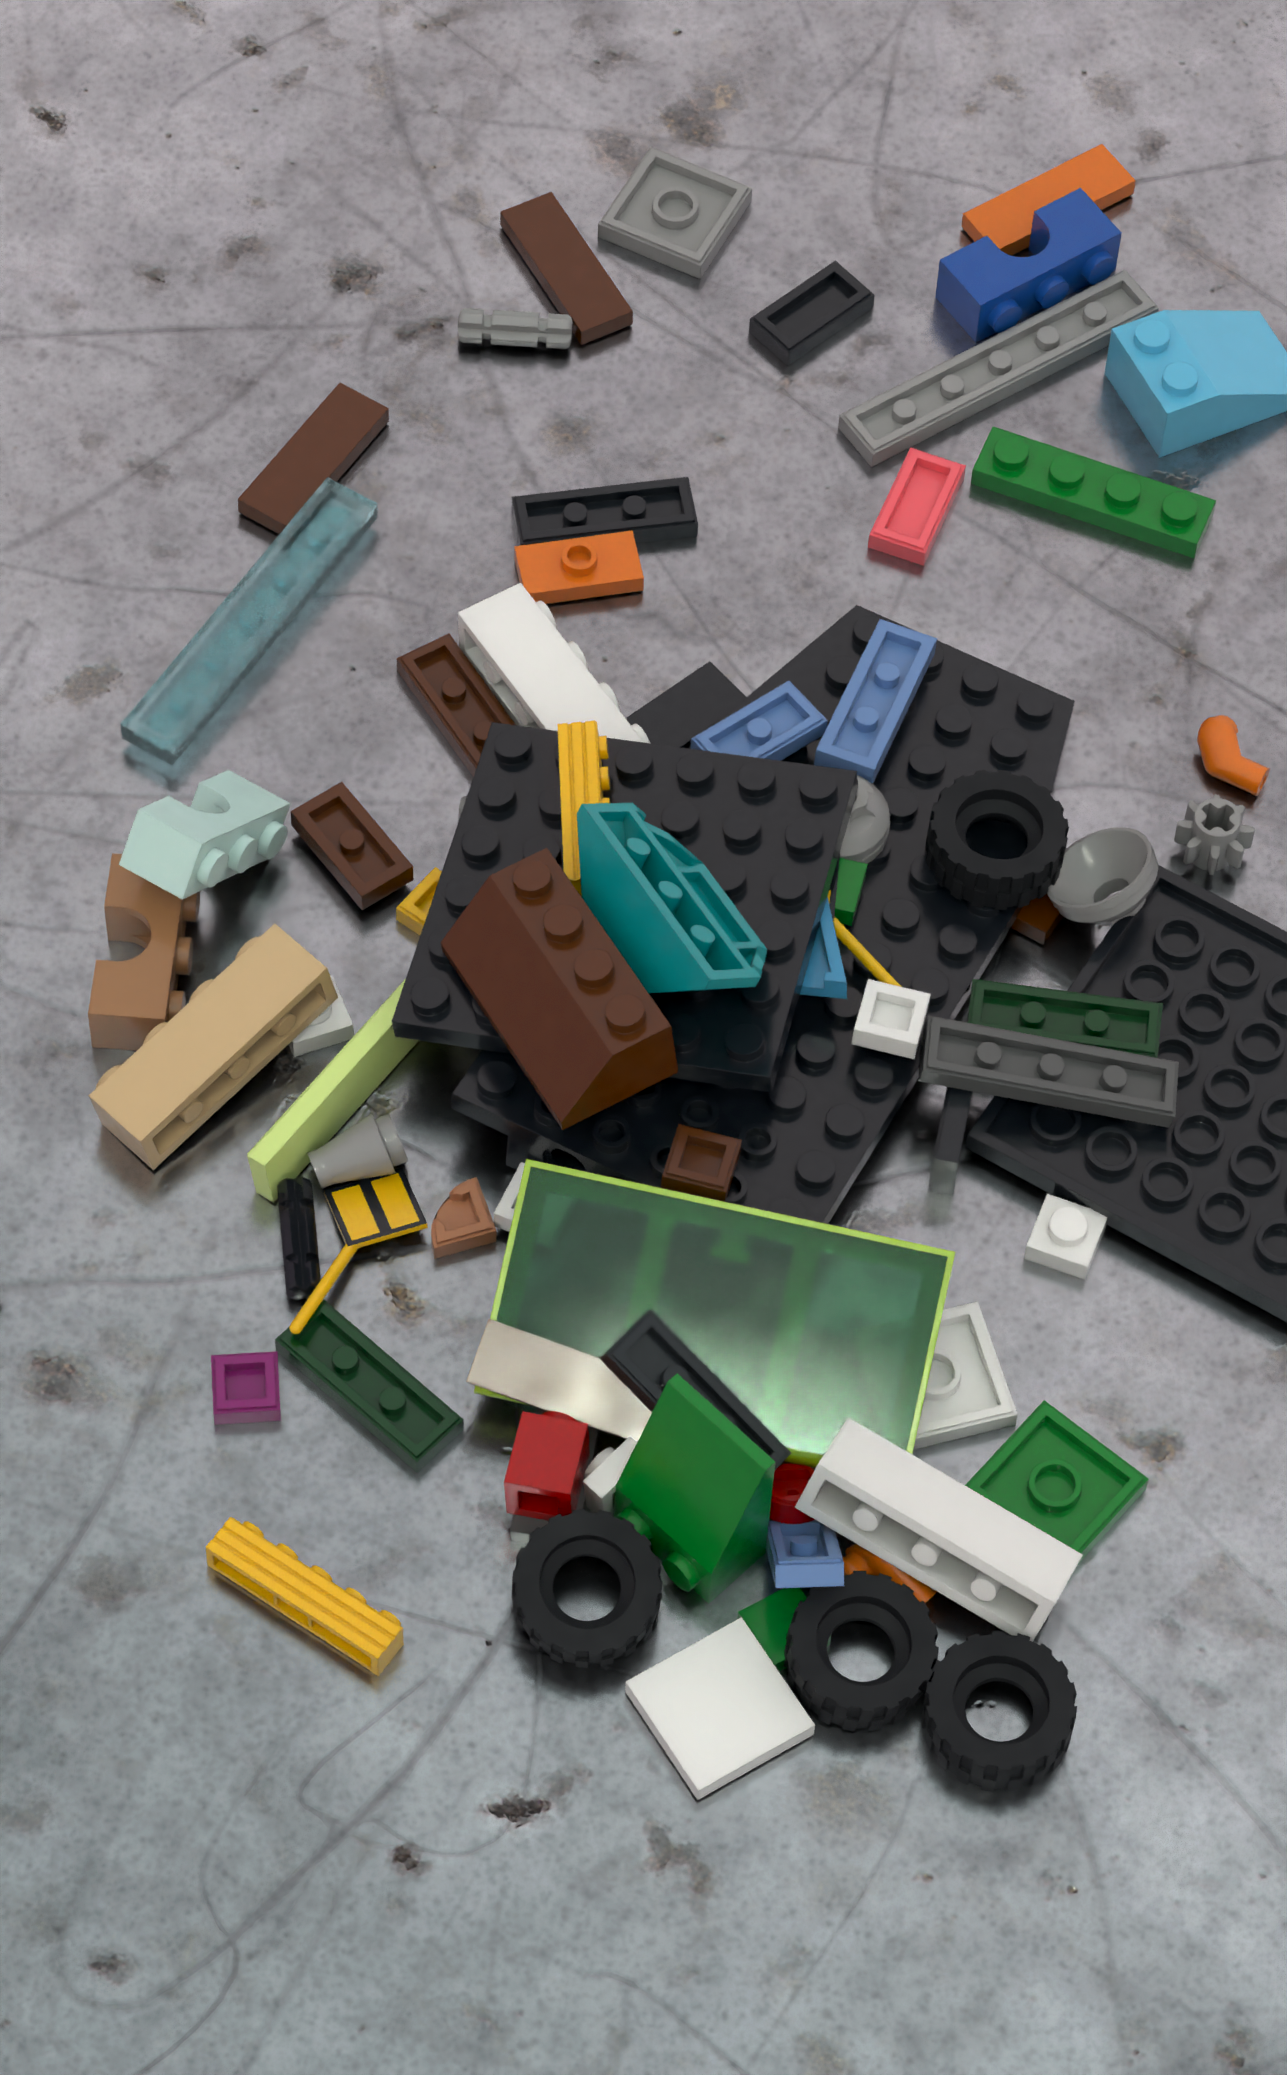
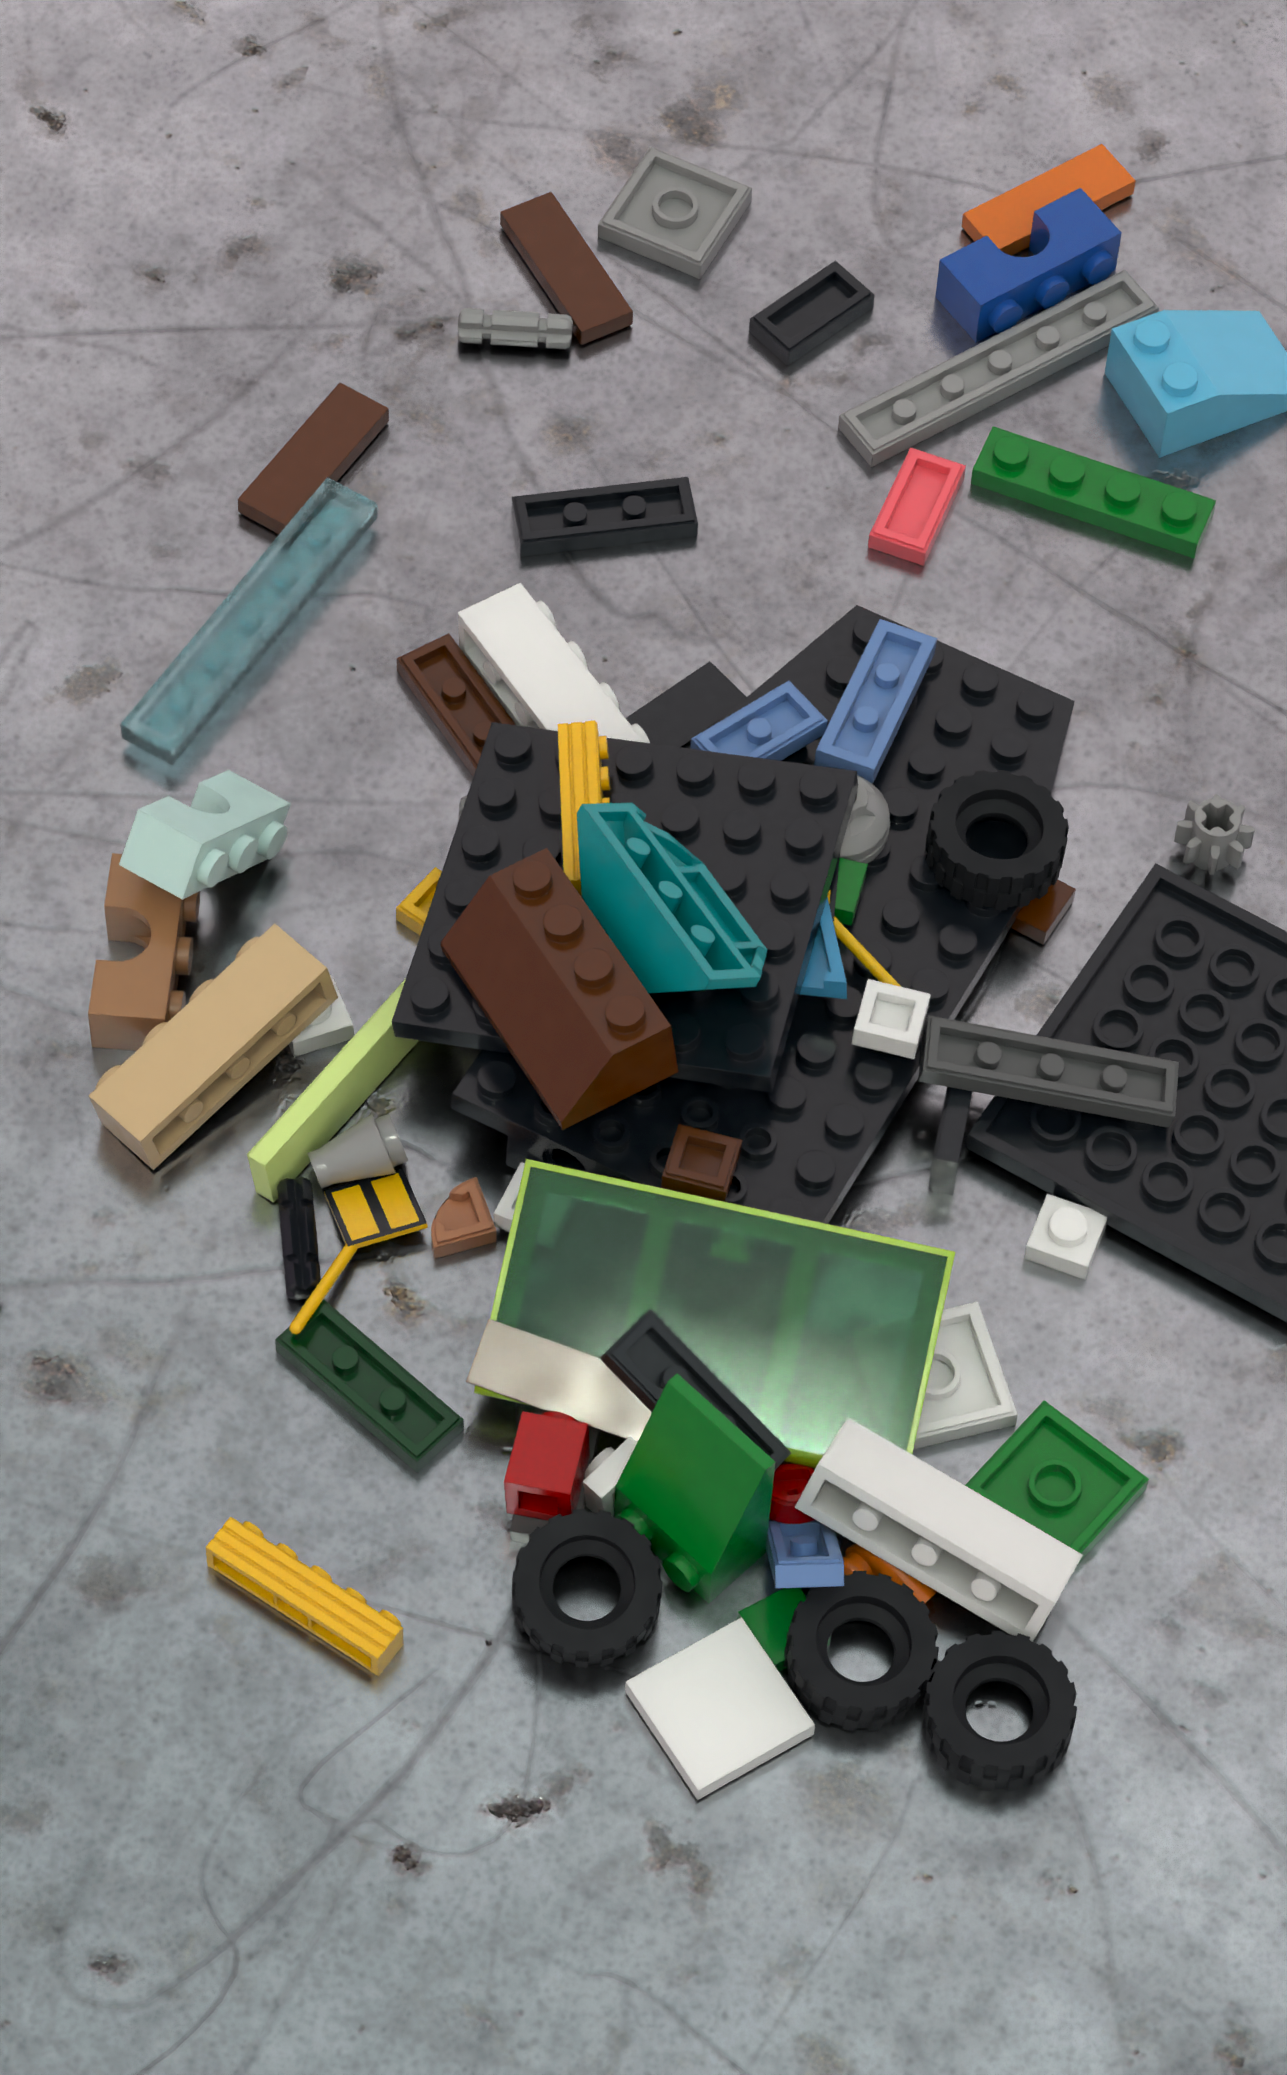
(245, 1388): magenta tile -> none
(352, 845): reddish brown plate -> none
(580, 567): orange plate -> none
(1068, 1016): dark green tile -> none
(1100, 866): light grey piece -> none
(1223, 757): orange arm -> none

